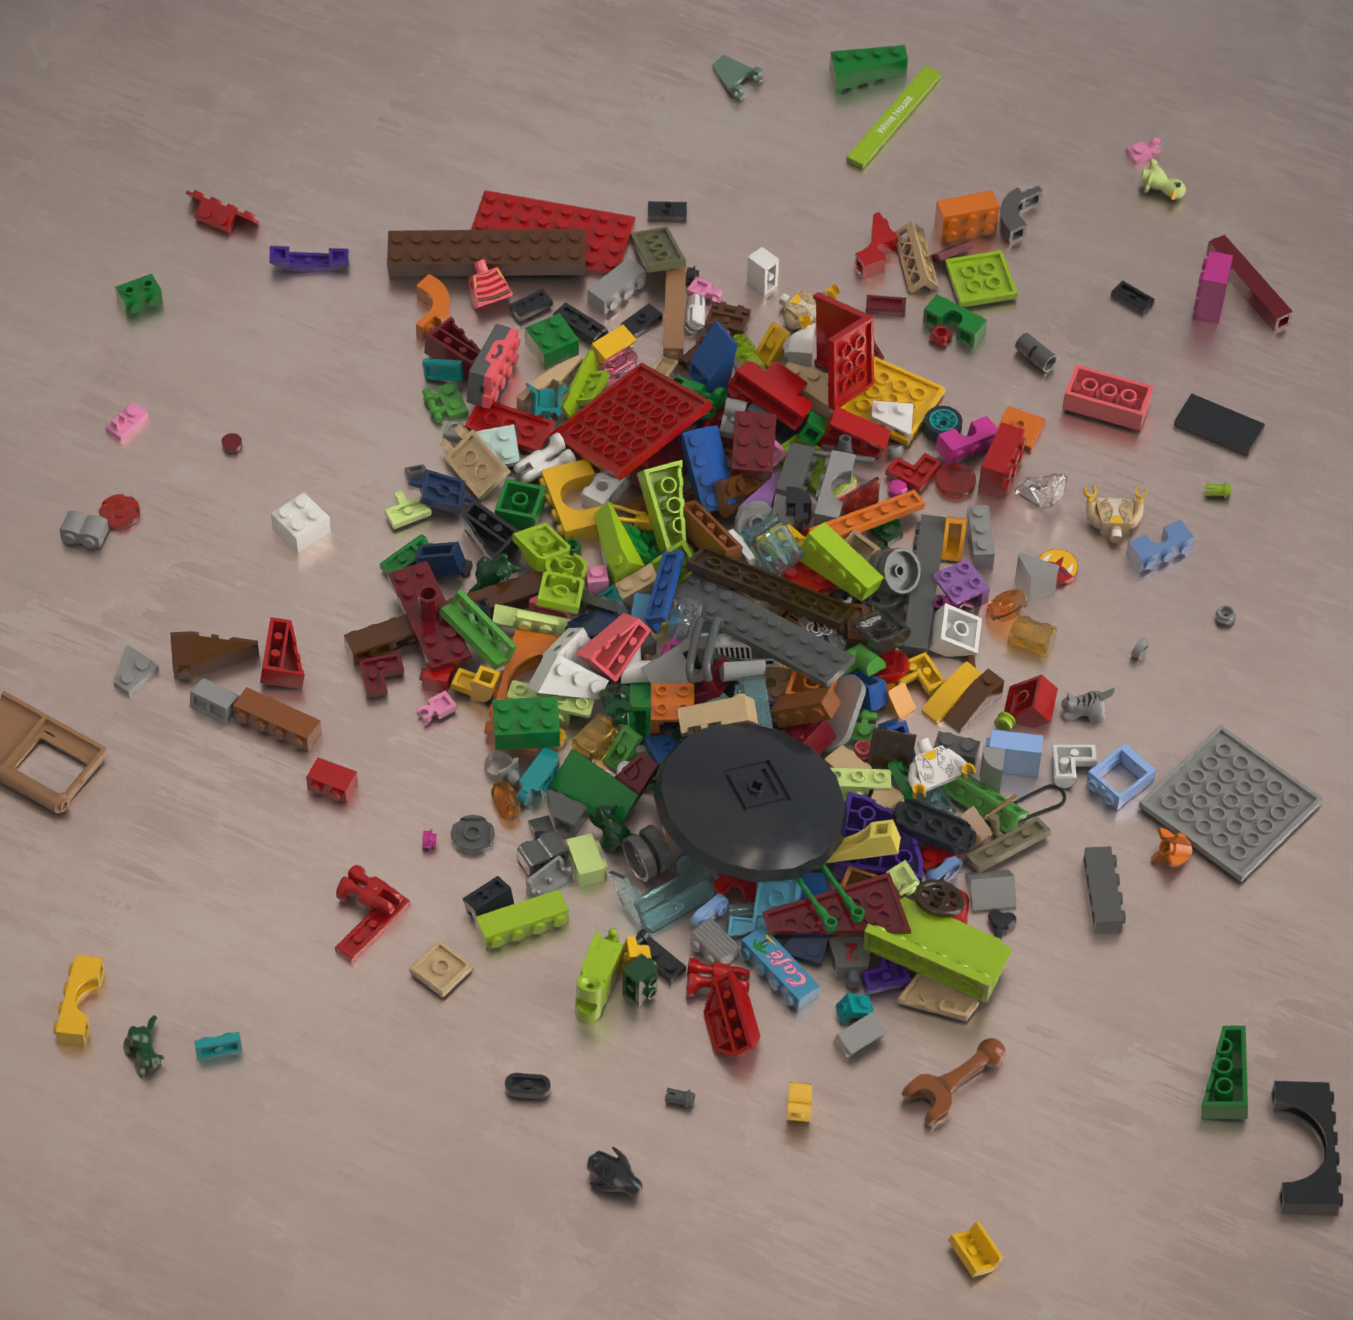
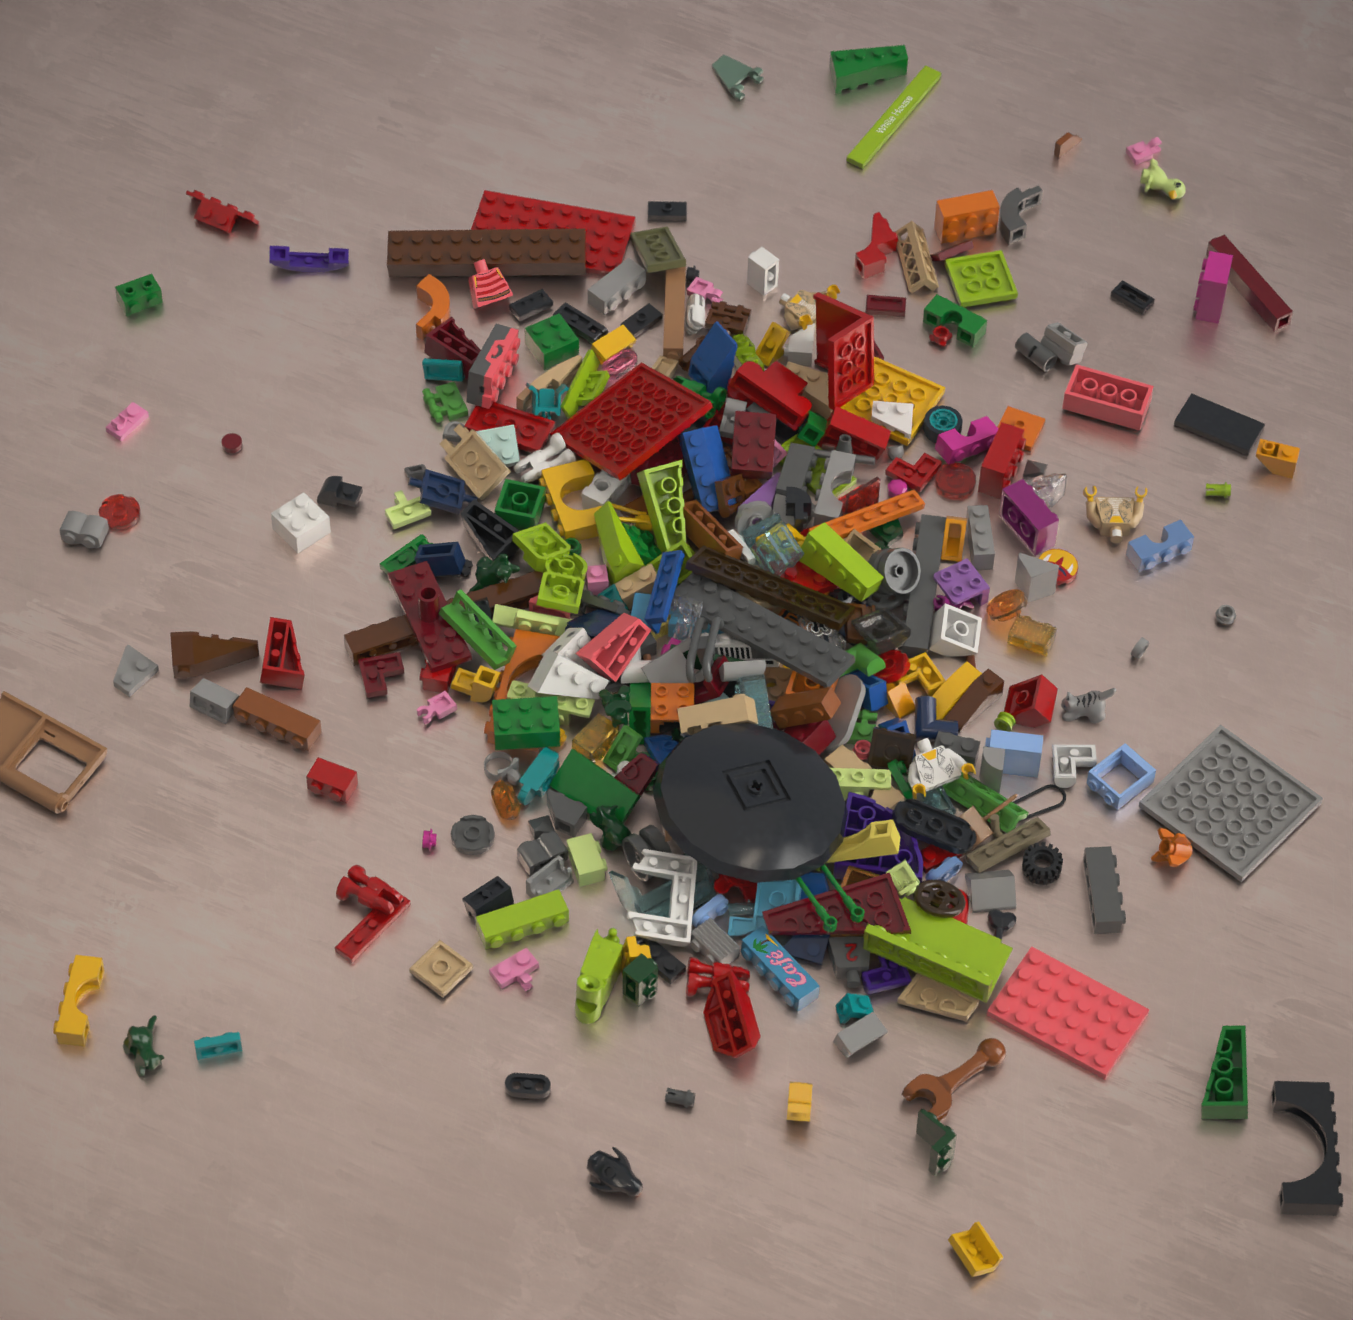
(336, 491): none -> black brick
(515, 969): none -> bright pink plate
(682, 871): none -> white wedge
(925, 720): none -> dark blue brick
(941, 1139): none -> bracket
(1029, 517): none -> magenta brick
(1034, 469): none -> dark grey slope
(1040, 873): none -> black tyre
(1064, 343): none -> light grey brick
(1065, 144): none -> tile
(1068, 1012): none -> coral plate
(1278, 457): none -> light orange slope

